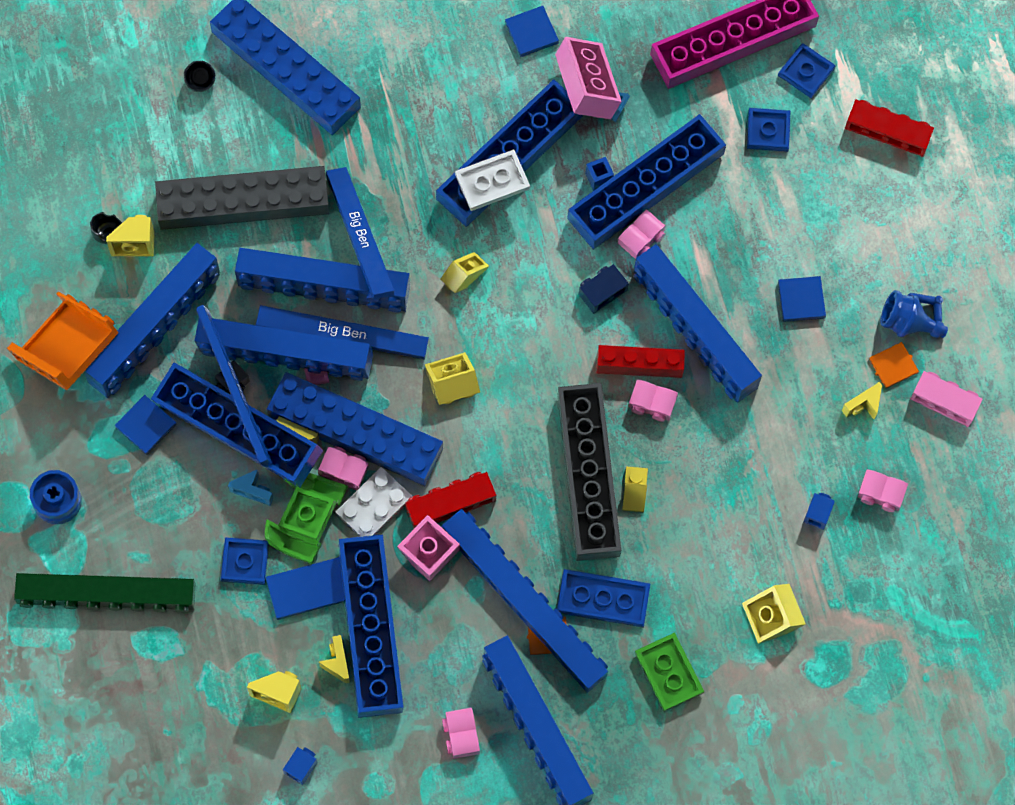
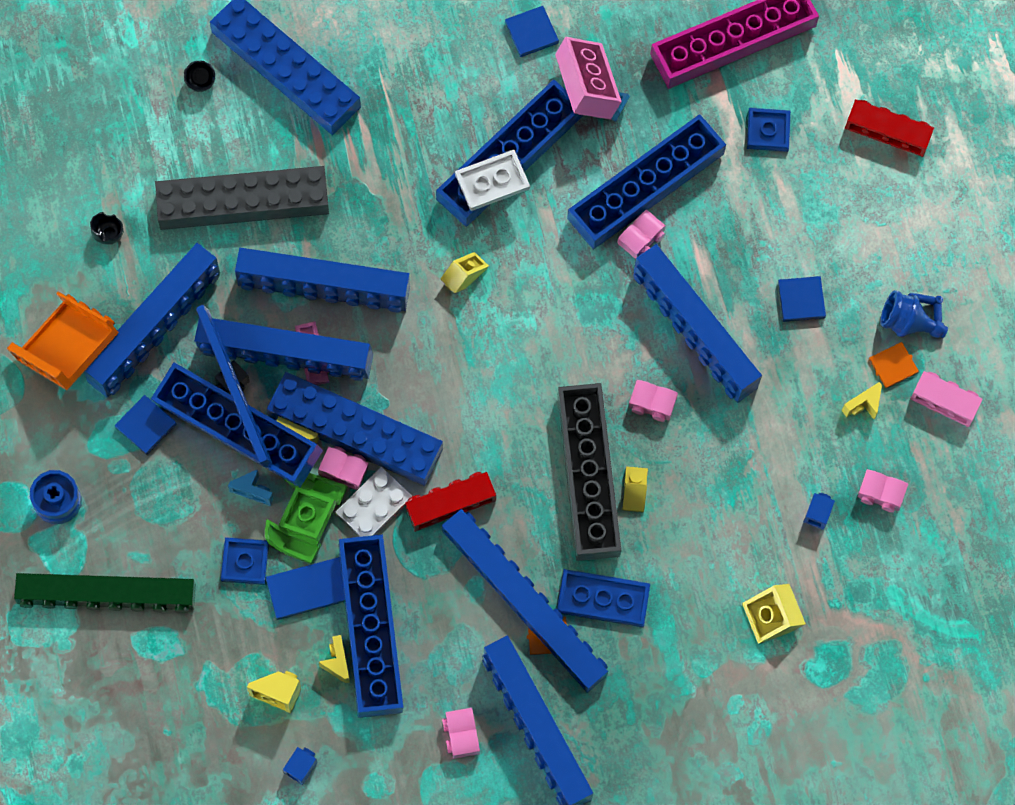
(132, 237): light yellow slope -> none
(360, 233): blue tile -> none
(378, 338): blue tile -> none
(429, 548): bright pink slope -> none
(452, 378): light yellow slope -> none
(598, 172): blue brick -> none
(603, 288): dark blue brick -> none
(640, 361): red brick -> none
(669, 672): bright green plate -> none
(806, 70): blue tile -> none

